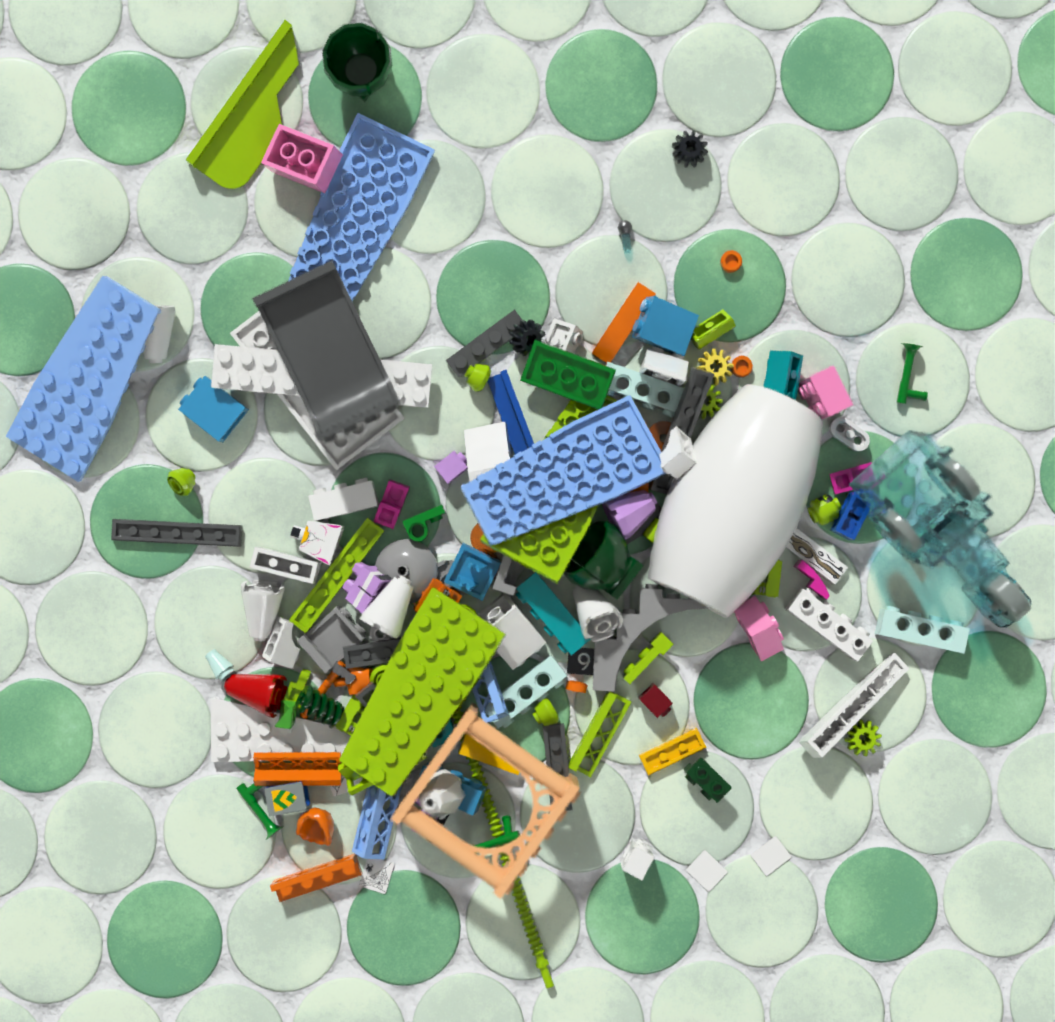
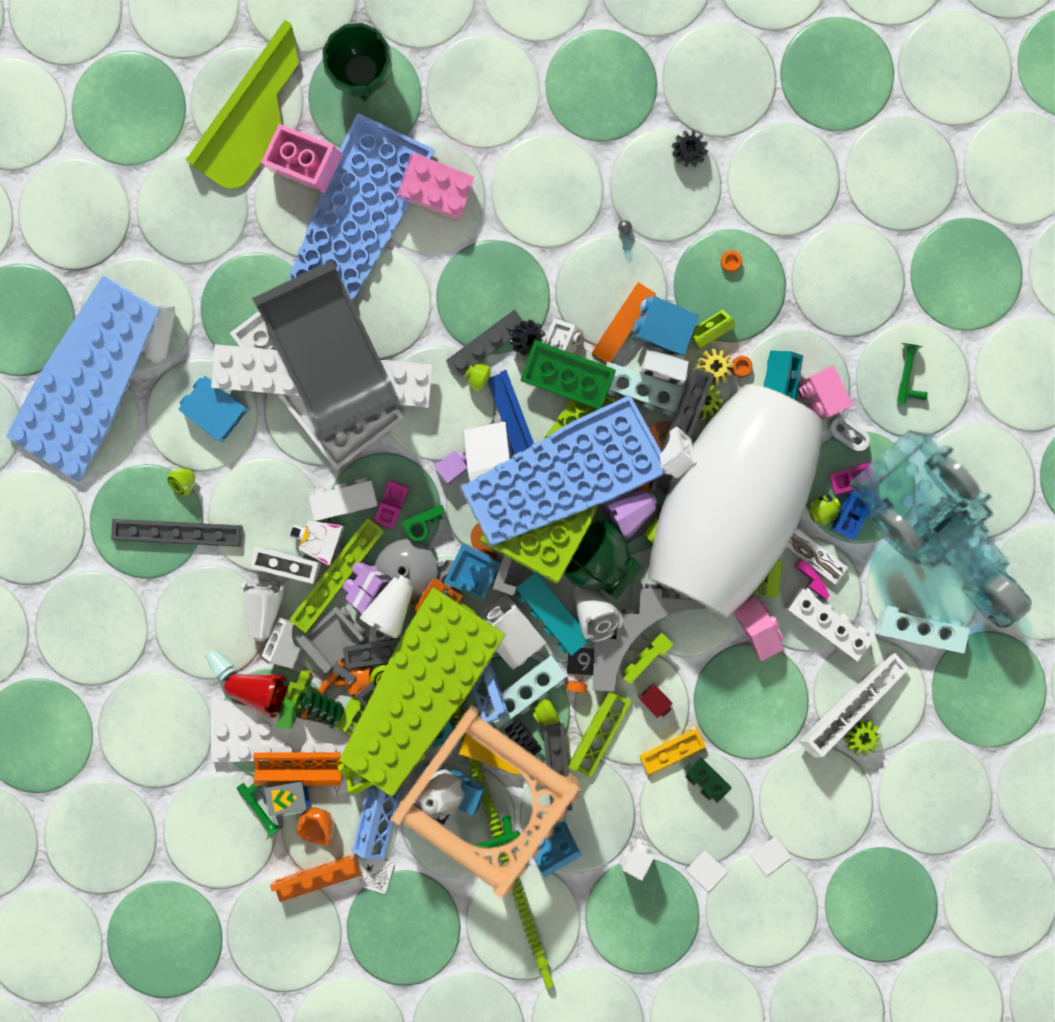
(435, 186): none -> bright pink brick
(521, 736): none -> black tyre
(557, 850): none -> dark azure plate

